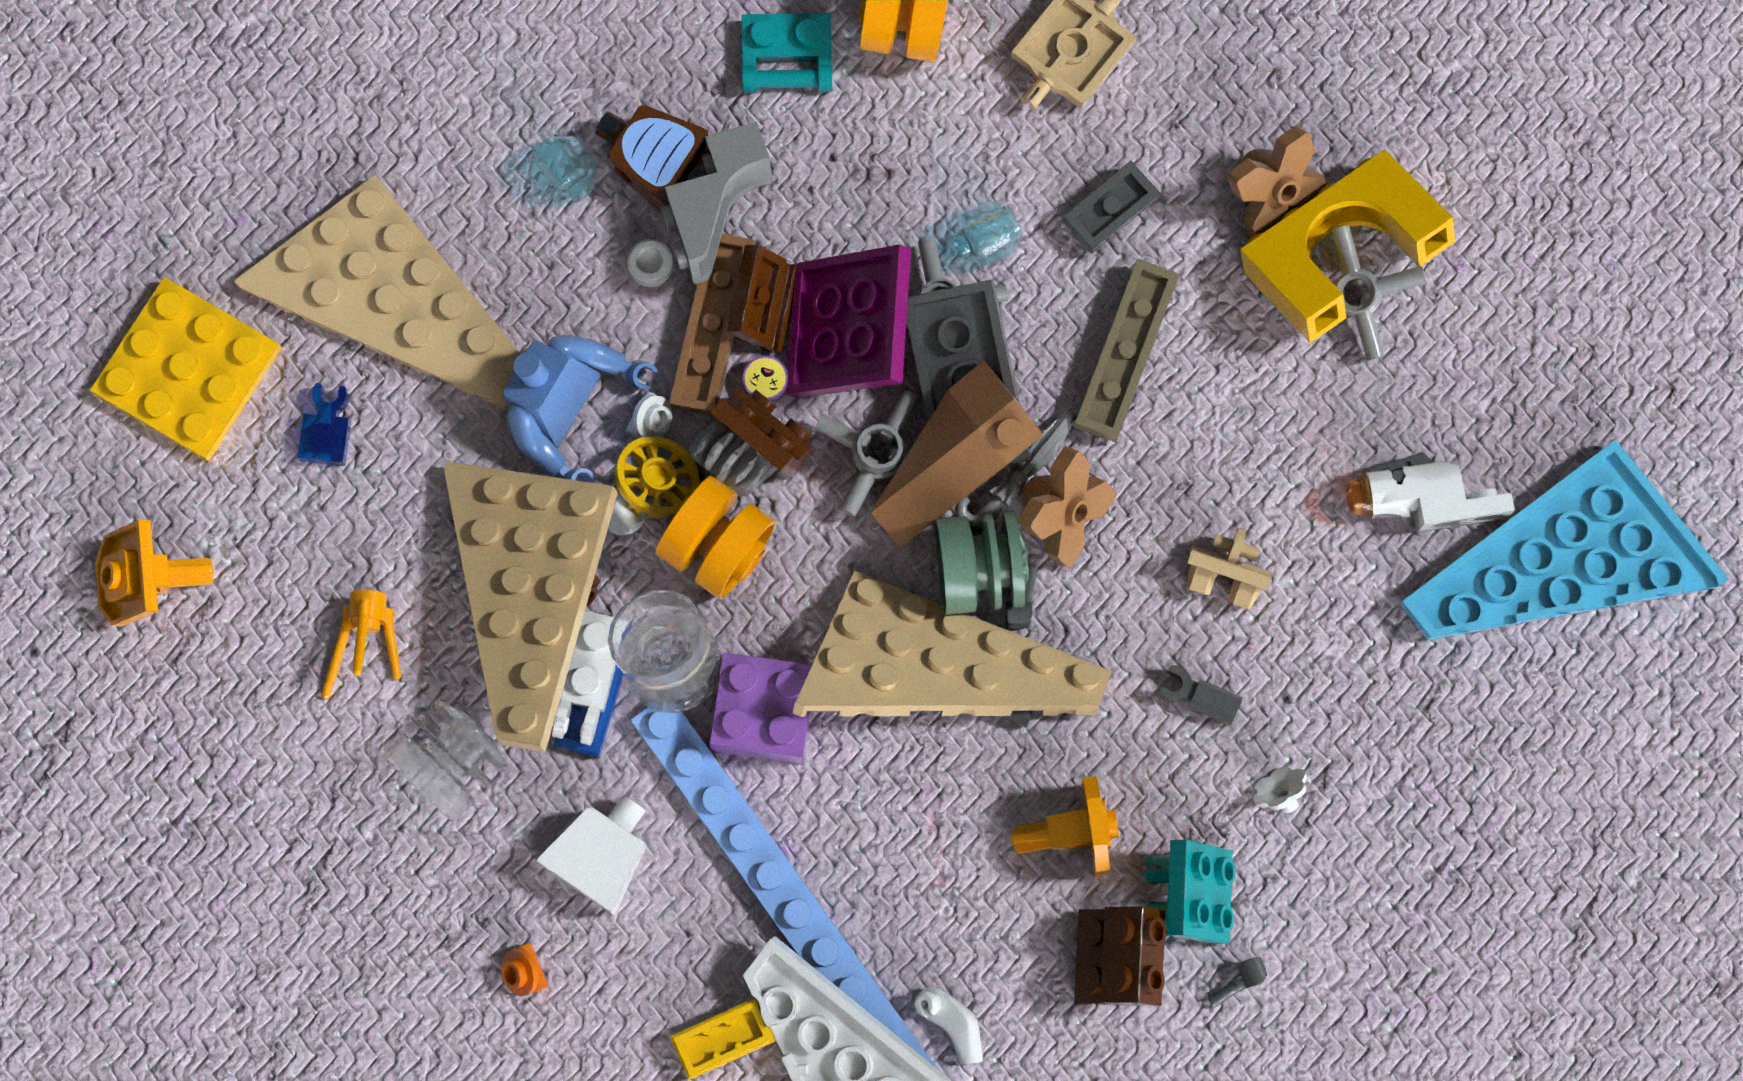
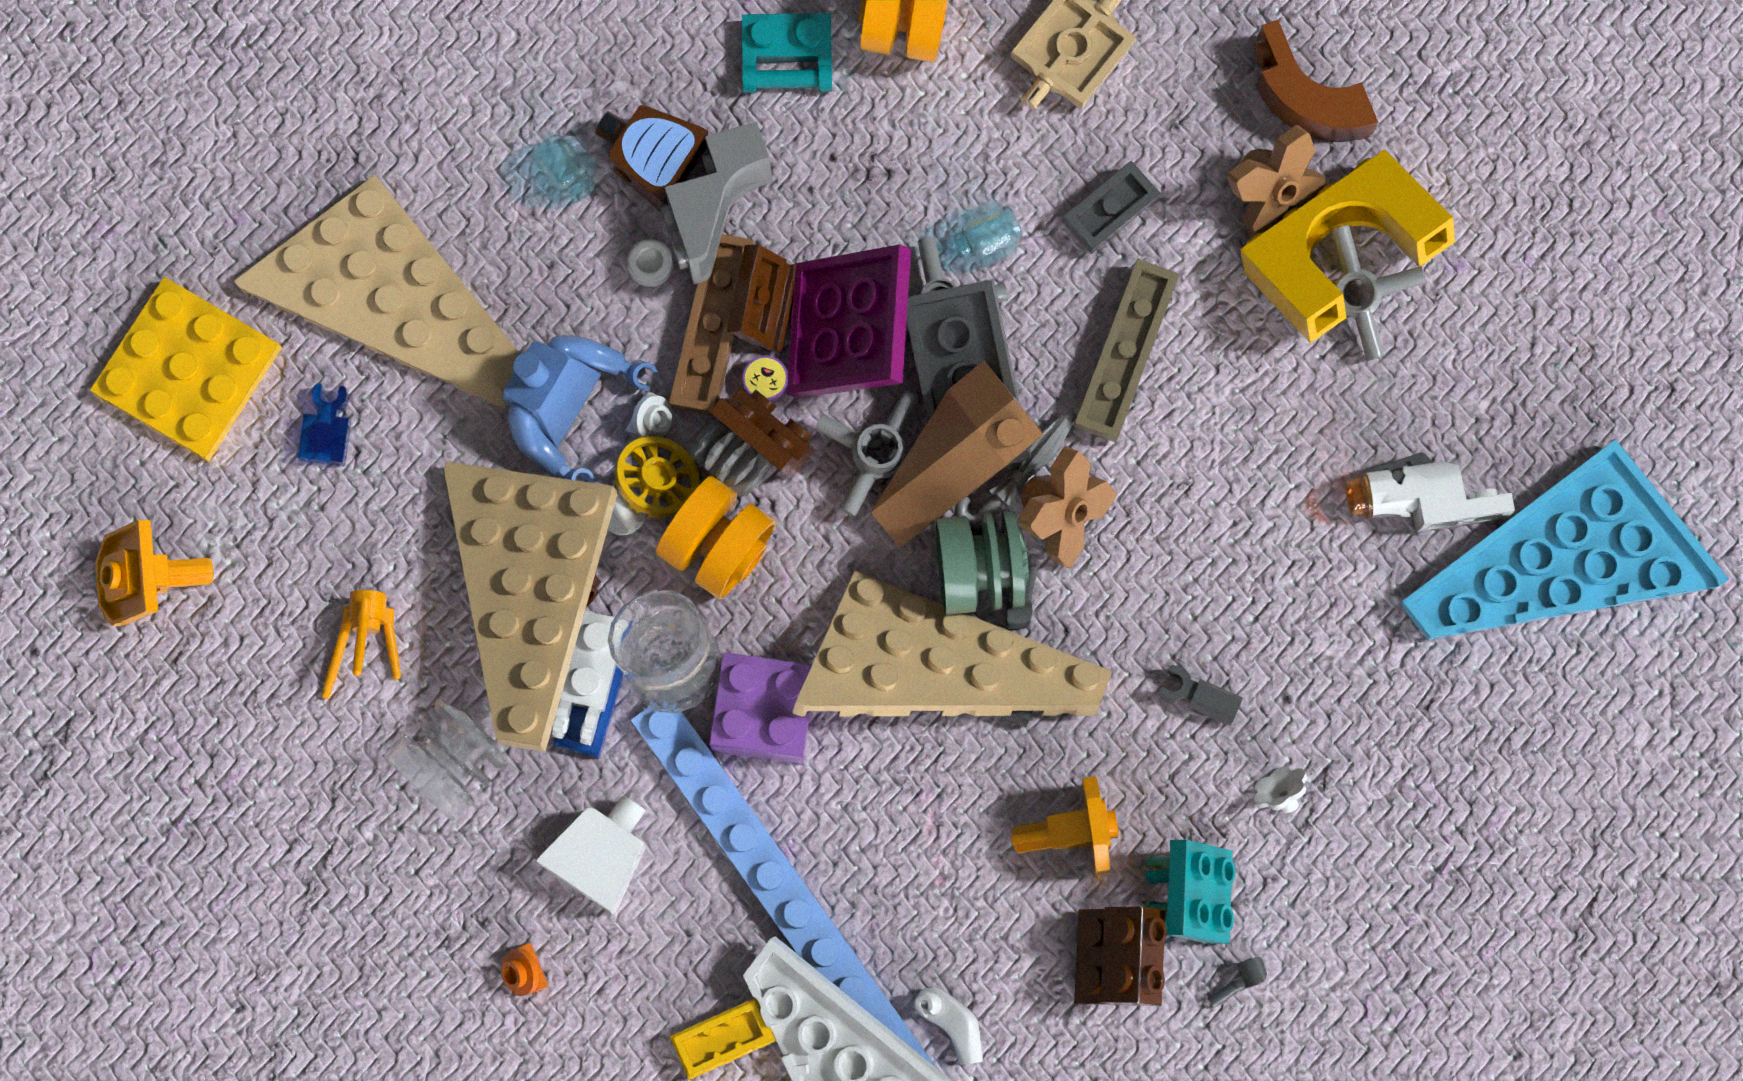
(1247, 577): tan hips -> none
(1297, 100): none -> dark orange arch

